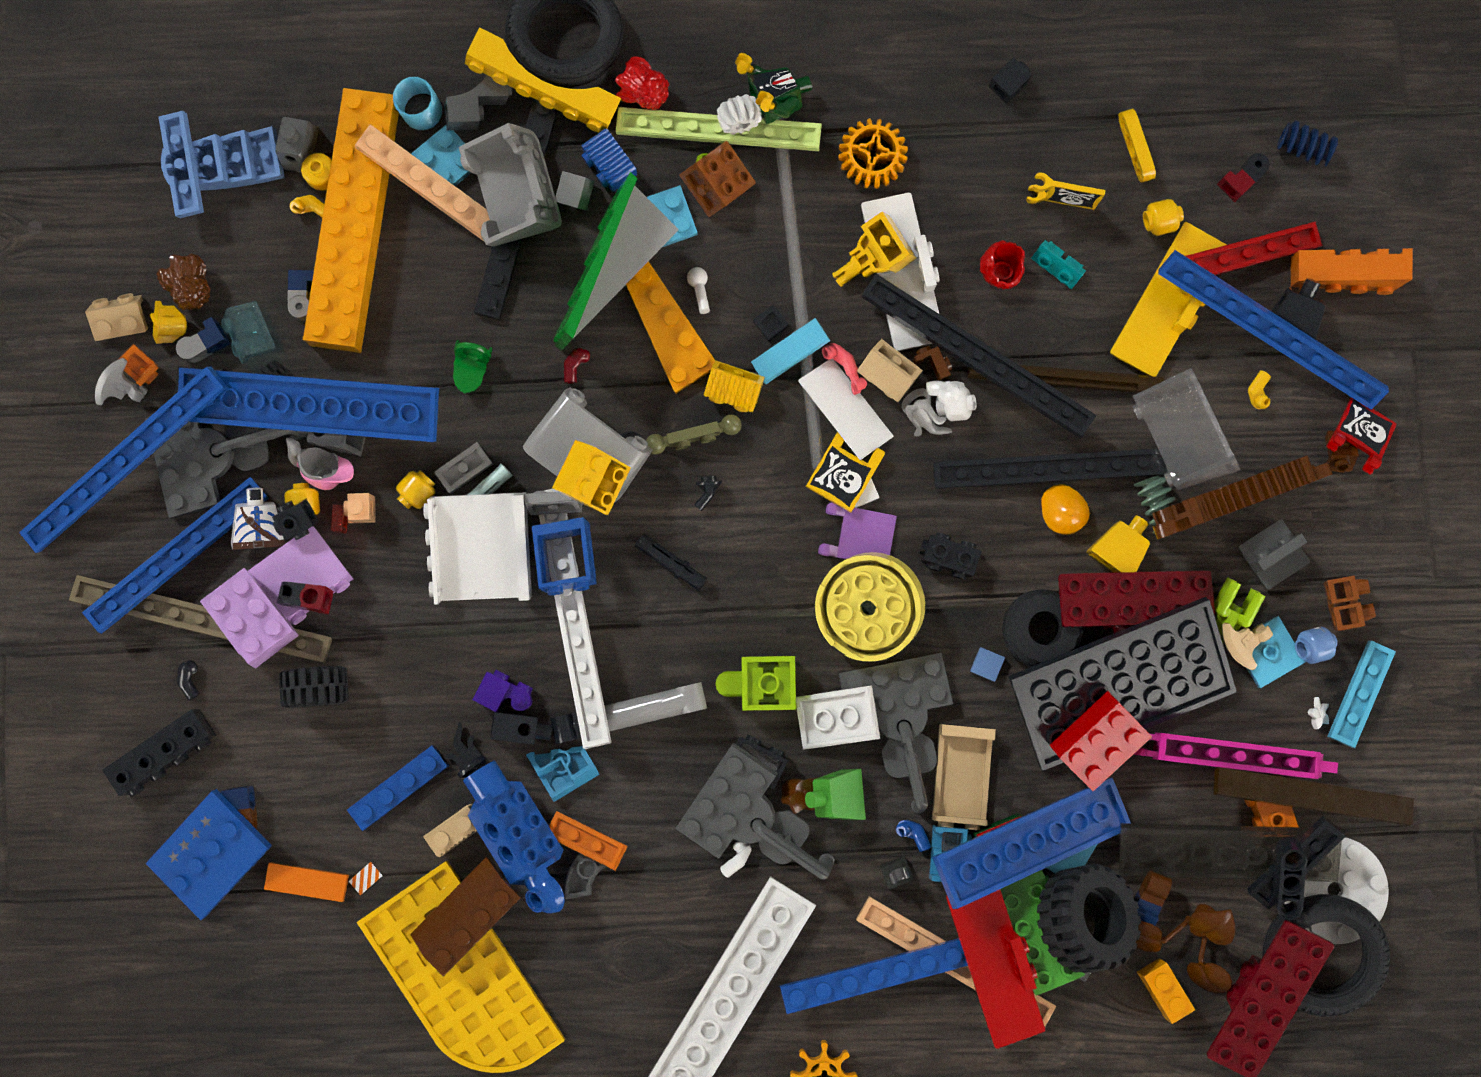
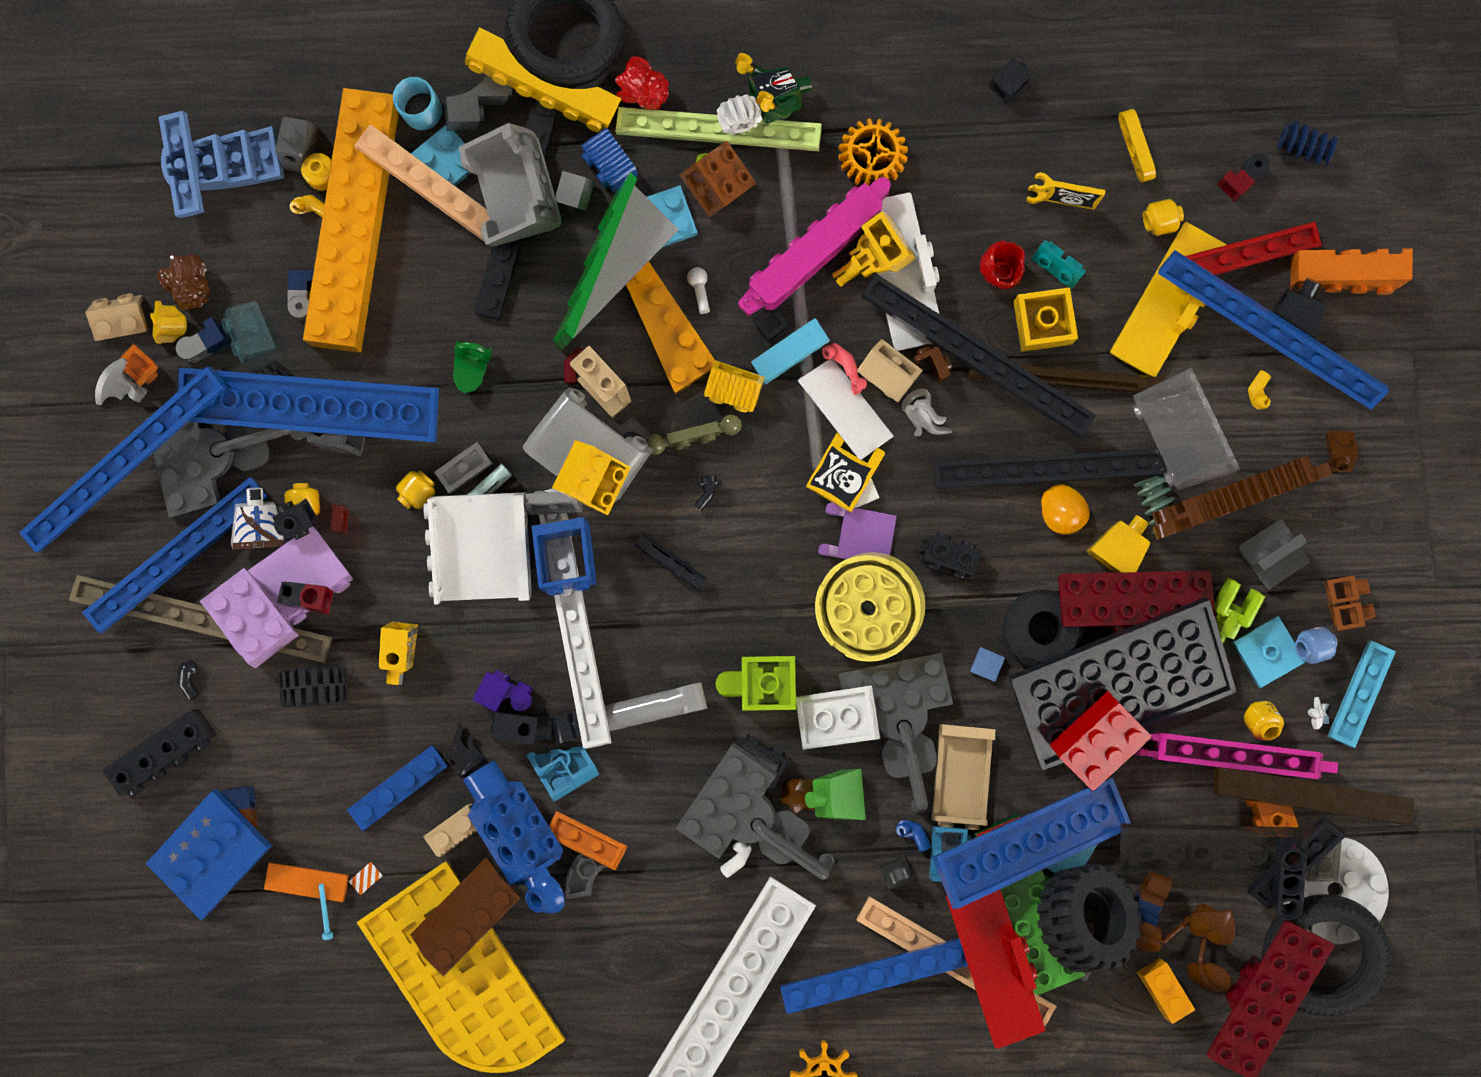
(319, 466): light grey hair -> none
(327, 934): none -> medium azure piece
(360, 508): light nougat brick -> none
(400, 640): none -> yellow torso
(601, 382): none -> tan panel
(815, 248): none -> dark pink hinge
(952, 399): white head -> none
(1045, 319): none -> yellow brick
(1243, 642): tan piece -> none
(1263, 720): none -> yellow head
(1366, 431): flag -> none

